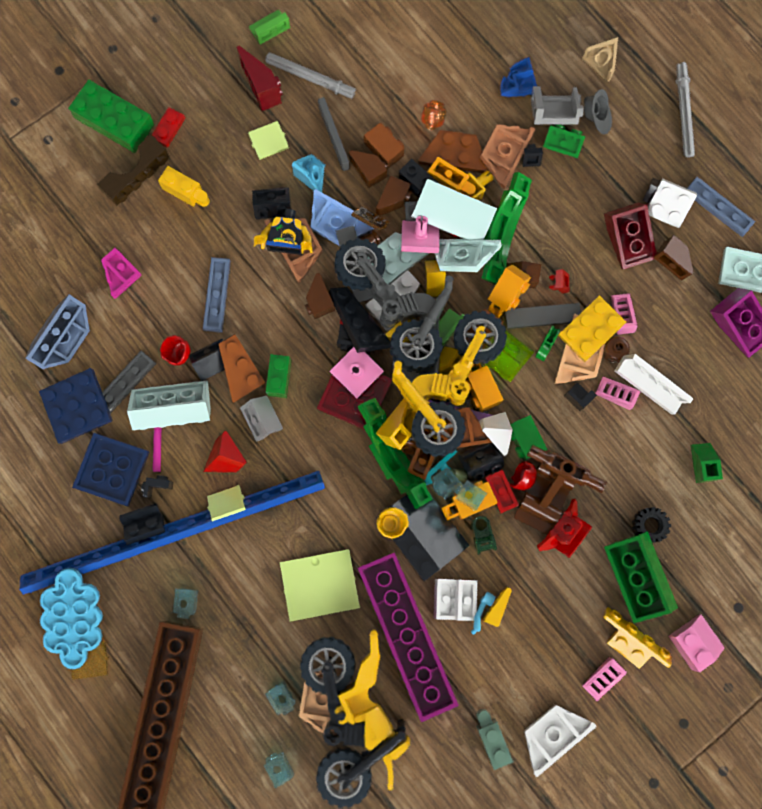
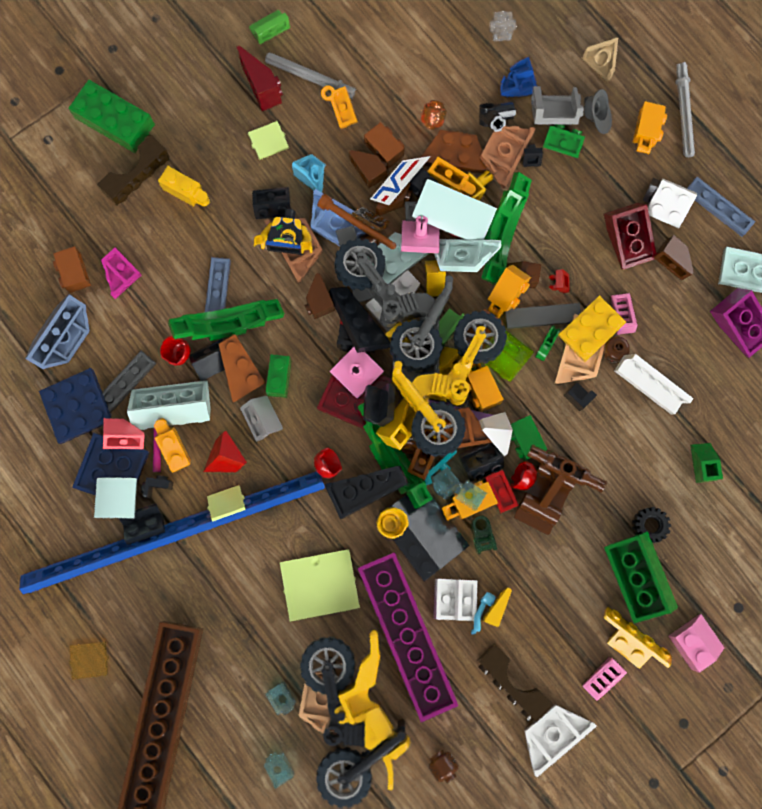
(71, 269): none -> dark orange brick
(71, 618): medium azure plate -> none
(115, 498): none -> light aqua slope
(121, 435): none -> coral slope
(168, 126): red plate -> none
(171, 446): none -> light orange brick
(191, 598): clear light blue brick -> none
(225, 322): none -> green piece
(327, 203): none -> dark orange piece
(327, 463): none -> red hair
(333, 134): dark grey tile -> none
(342, 105): none -> light orange hinge
(360, 491): none -> black wing
(379, 404): none -> black panel
(398, 180): none -> white sticker
(443, 766): none -> reddish brown head
(460, 474): olive piece -> none
(493, 740): sand green brick -> none
(496, 115): none -> black piece
(502, 26): none -> clear brick
(532, 701): none -> dark brown arch
(567, 532): red piece -> none
(620, 387): bright pink slope -> none
(648, 126): none -> light orange brick

